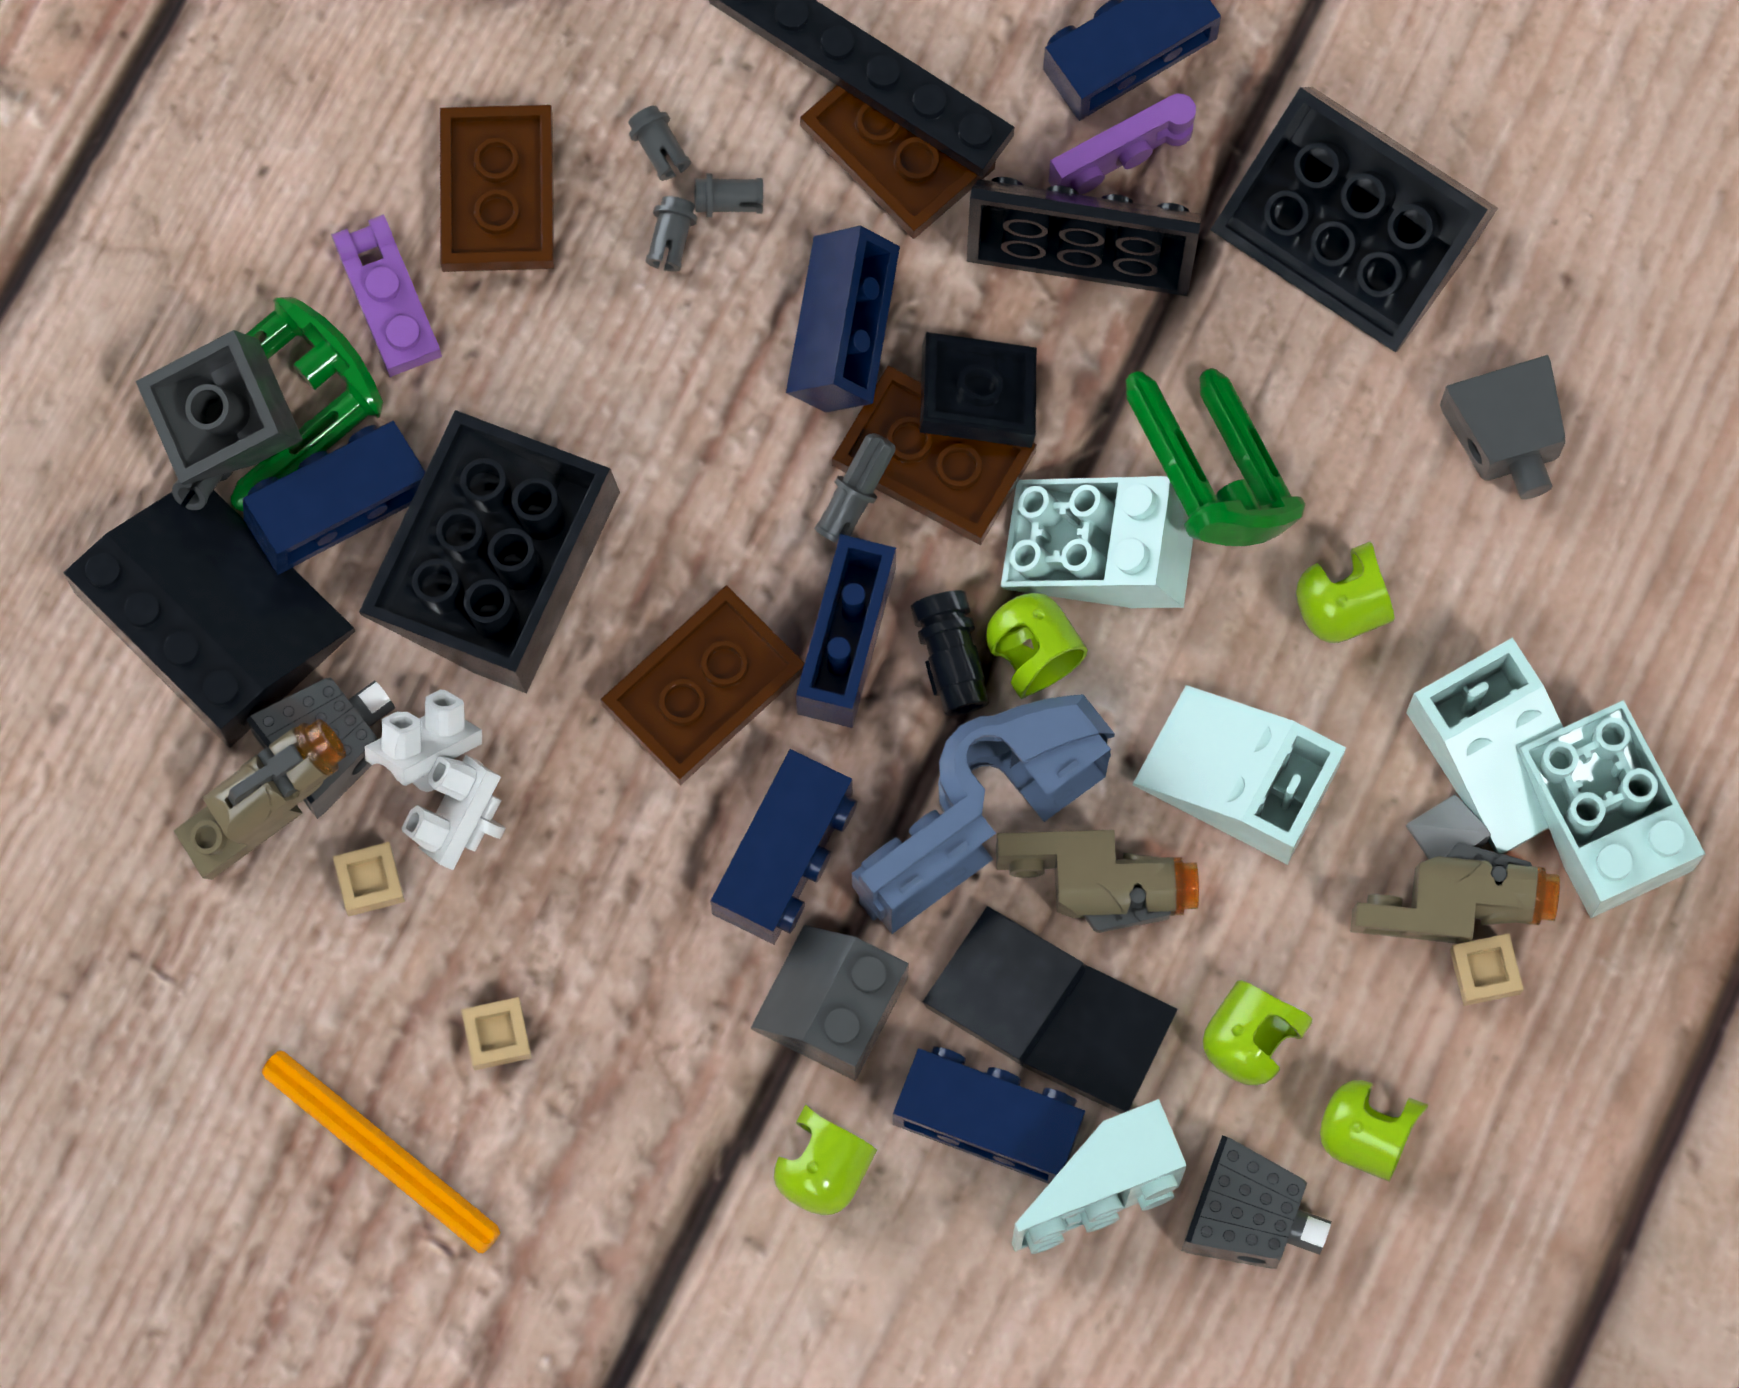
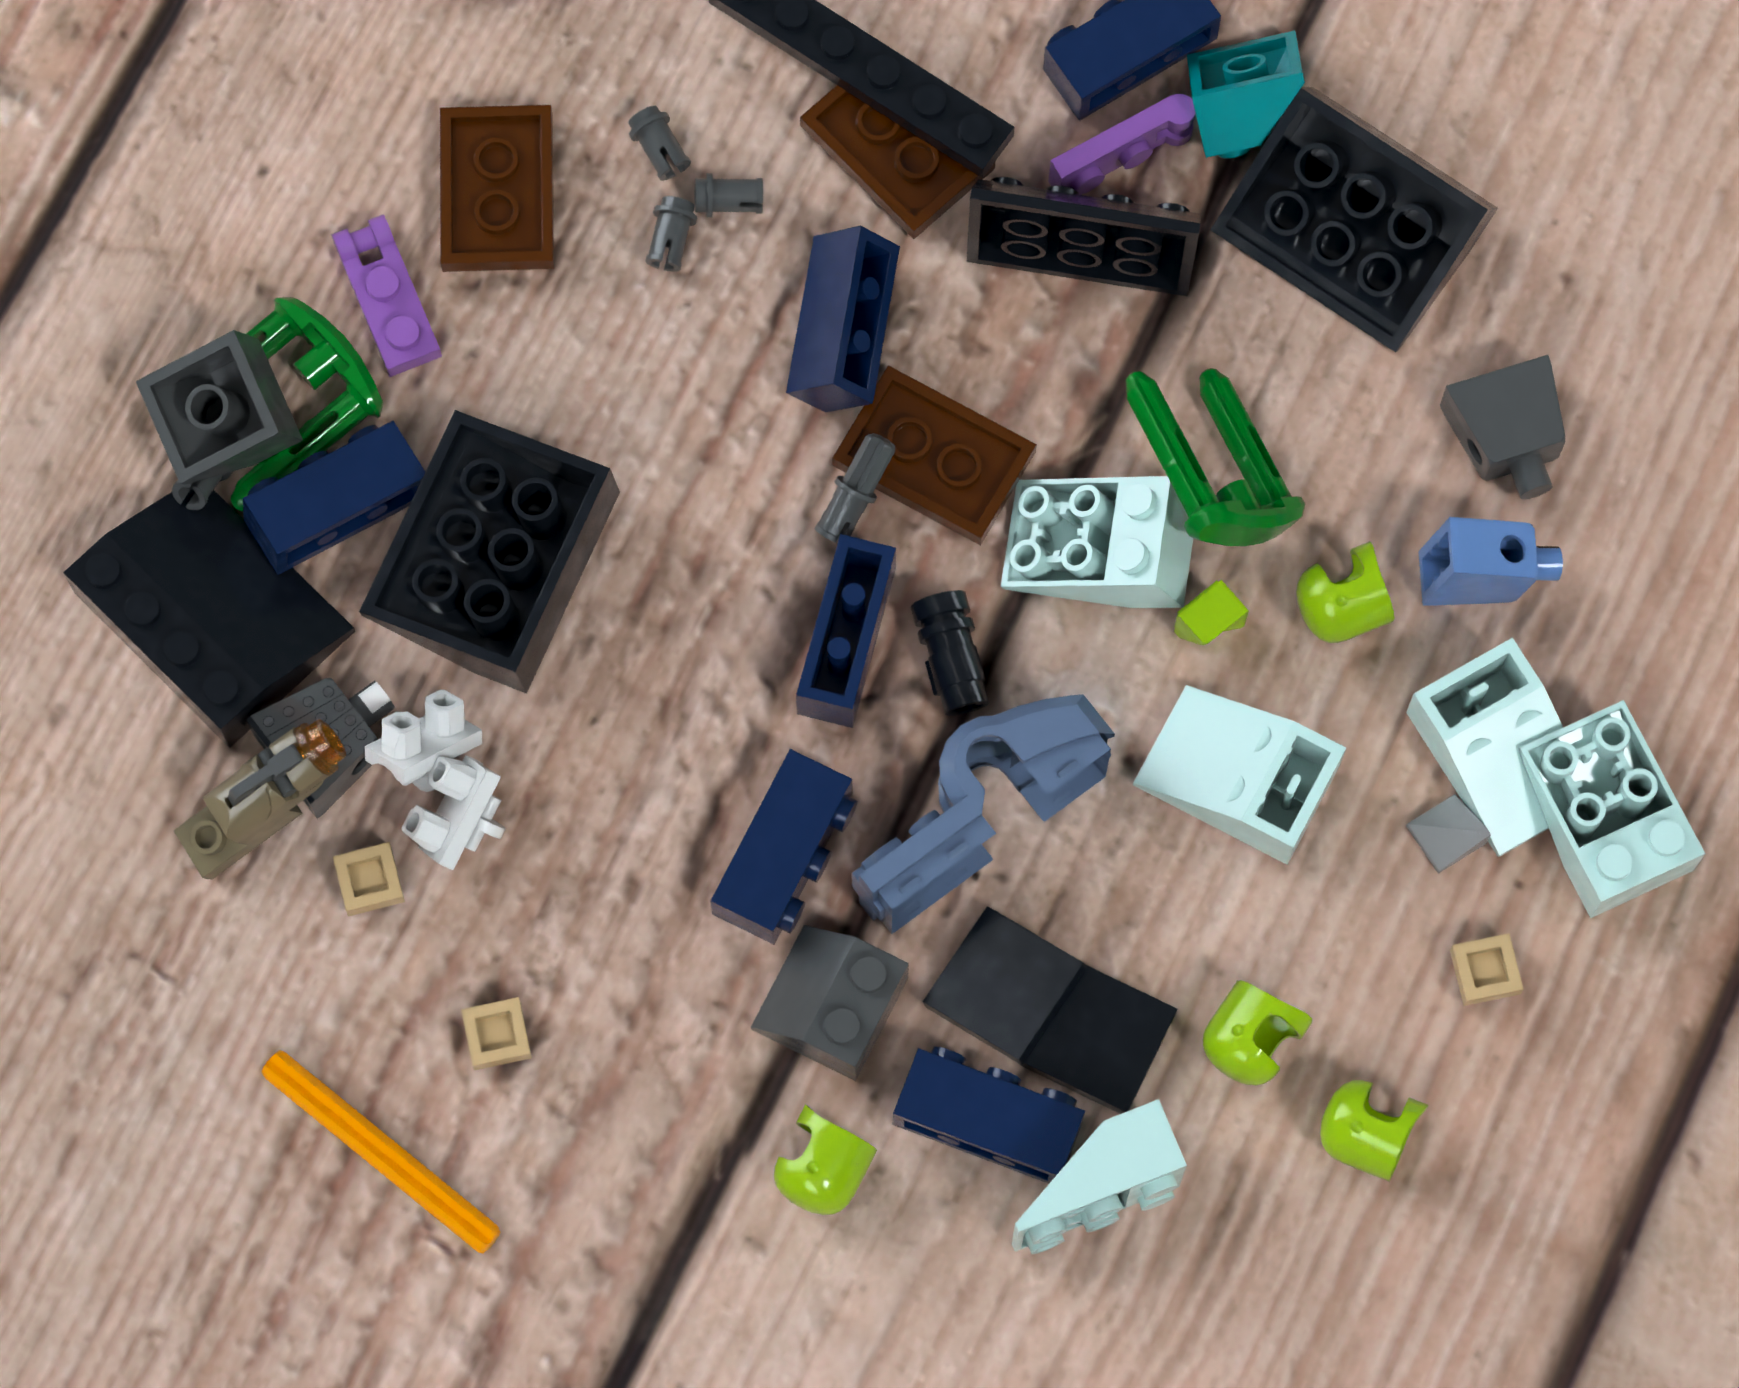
(703, 685): reddish brown plate -> none
(978, 390): black tile -> none
(1054, 640): lime helmet -> none
(1095, 883): dark tan plate -> none
(1210, 615): none -> lime slope
(1243, 91): none -> teal slope
(1251, 1211): dark grey torso -> none
(1457, 891): dark tan plate -> none
(1484, 562): none -> medium blue torso

